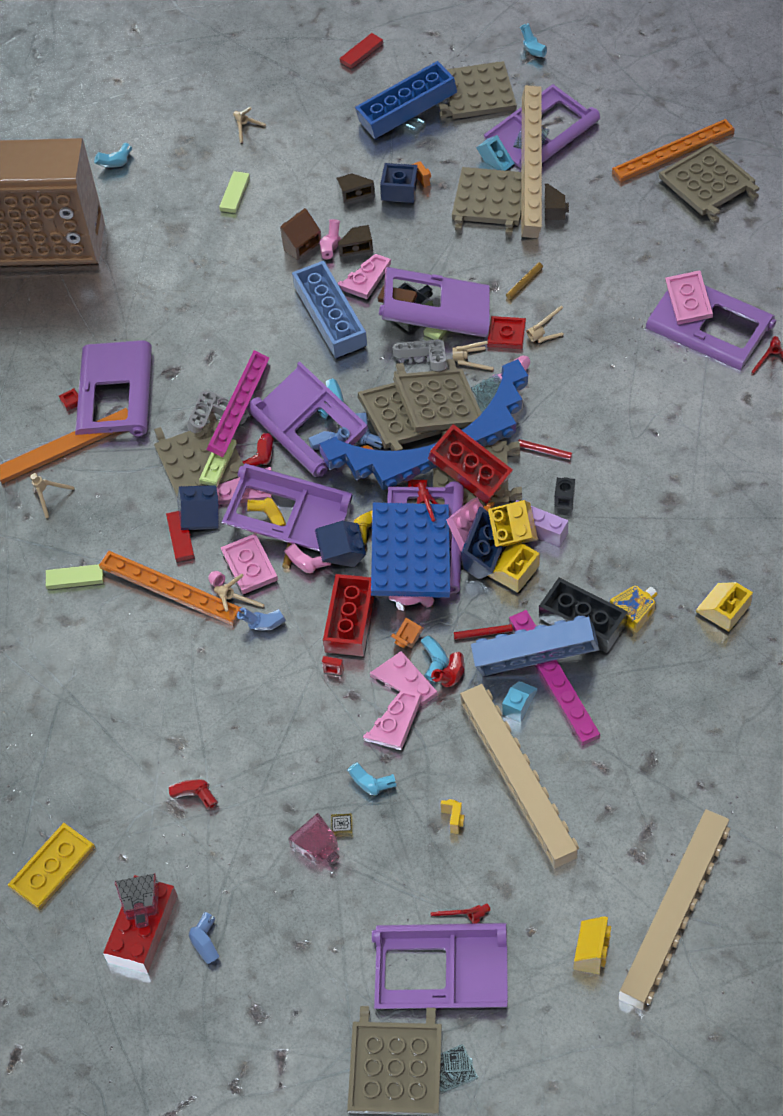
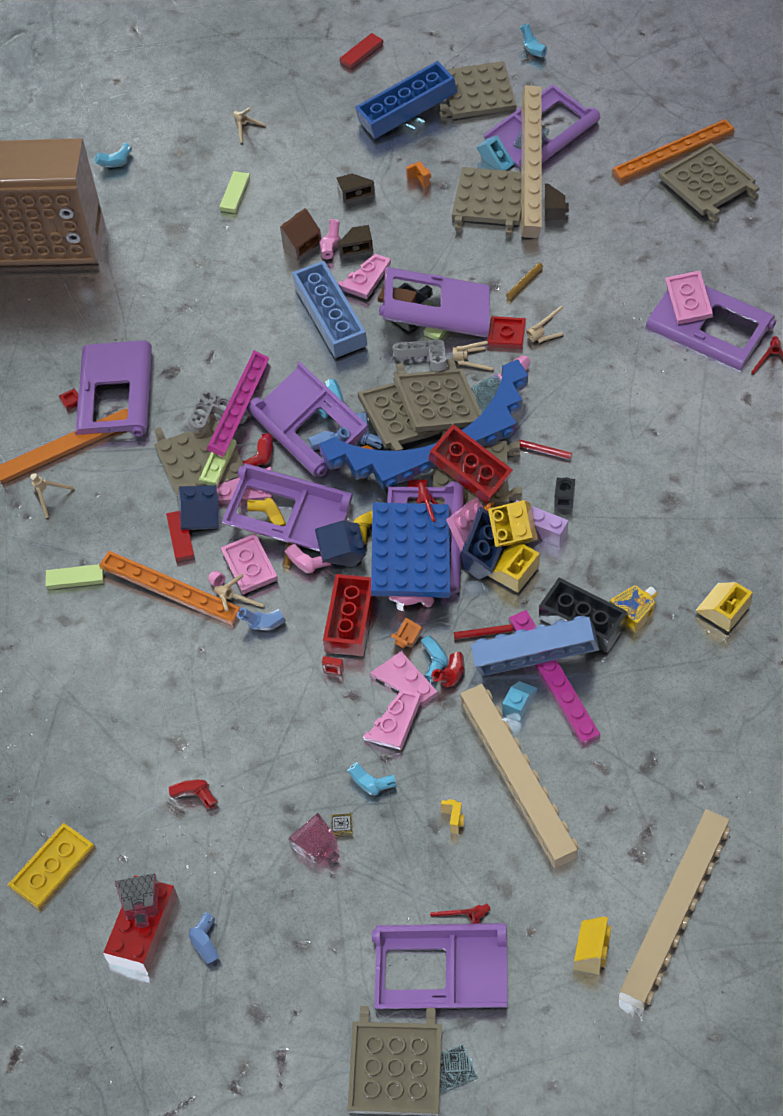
(398, 182): dark blue slope -> none

